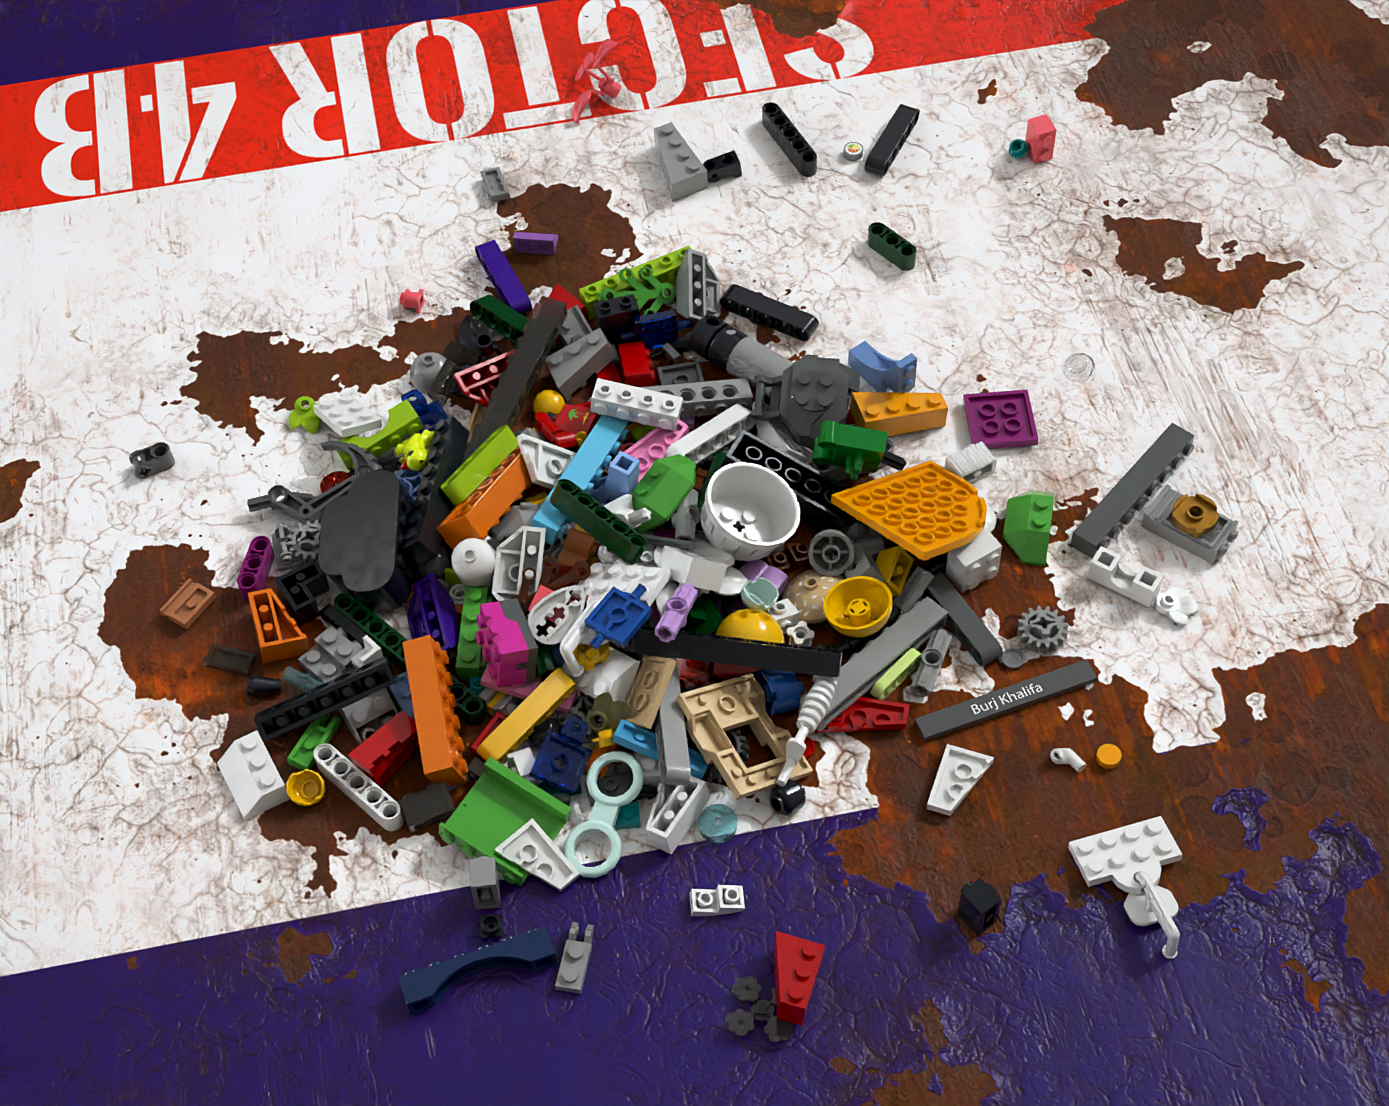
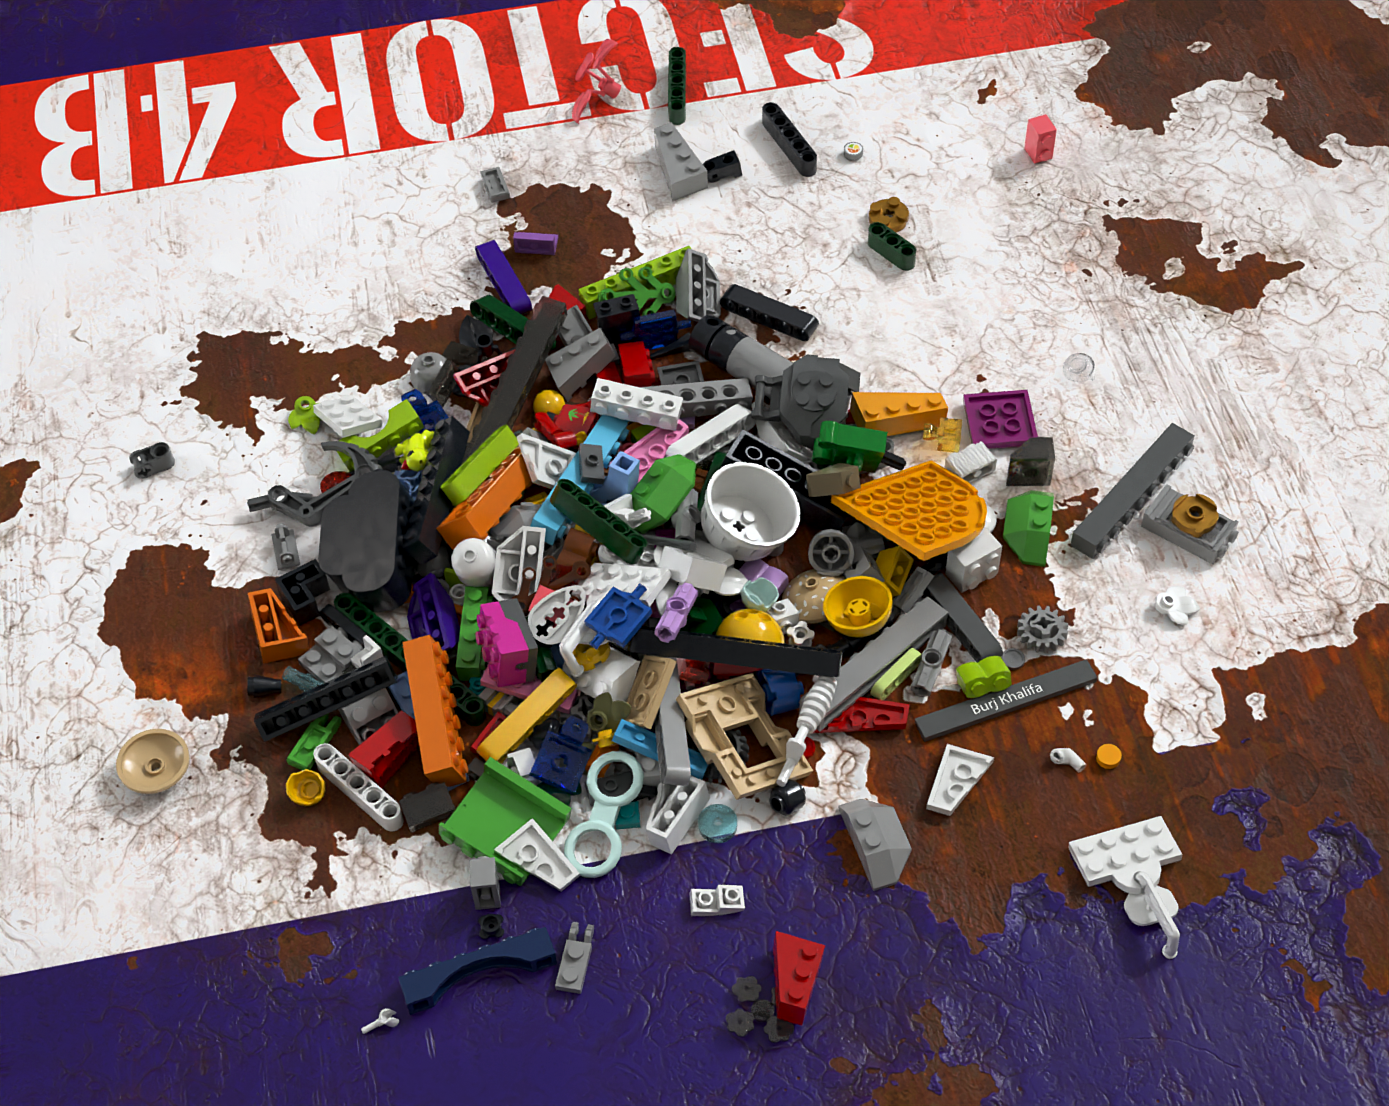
(150, 751): none -> tan dish
(188, 603): nougat plate -> none
(230, 659): clear smoke plate -> none
(252, 776): white slope -> none
(255, 566): magenta beam -> none
(305, 541): light grey gear -> none
(384, 1018): none -> white hand
(412, 300): coral brick -> none
(591, 463): none -> dark grey plate
(670, 355): dark grey tile -> none
(677, 85): none -> dark green beam
(791, 558): reddish brown slope -> none
(833, 480): none -> dark tan slope
(877, 840): none -> light grey wedge
(882, 372): medium blue arch -> none
(892, 140): black beam -> none
(892, 207): none -> pearl gold plate
(947, 434): none -> clear yellow brick
(978, 906): black brick -> none
(985, 676): none -> lime brick
(1018, 148): teal plate -> none
(1032, 463): none -> clear smoke slope
(1108, 571): white arch -> none

